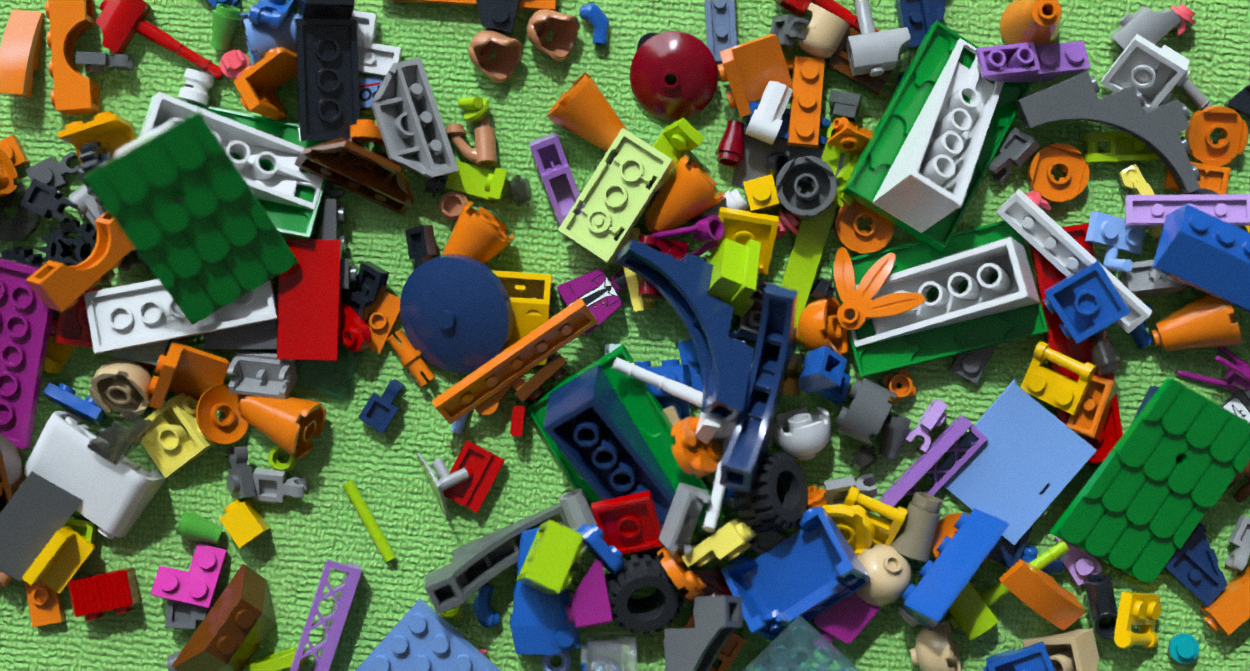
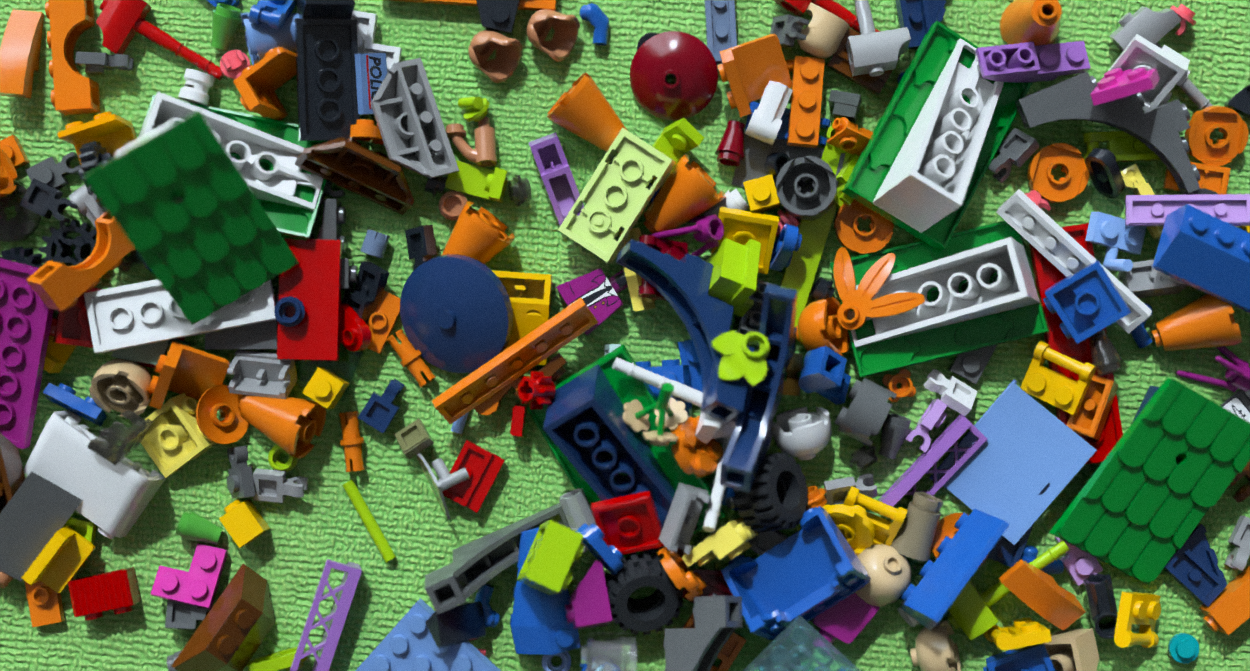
(280, 311): none -> dark blue plate
(325, 387): none -> yellow brick
(352, 441): none -> orange pin
(370, 73): none -> medium blue tile
(375, 244): none -> sand blue hose
(414, 438): none -> olive tile
(457, 624): none -> black slope
(536, 390): none -> red gear
(668, 414): none -> tan plant
(738, 359): none -> lime plate
(786, 242): none -> blue plate
(953, 391): none -> white plate
(1021, 634): none -> yellow plate
(1105, 172): none -> black plate
(1121, 83): none -> dark pink plate

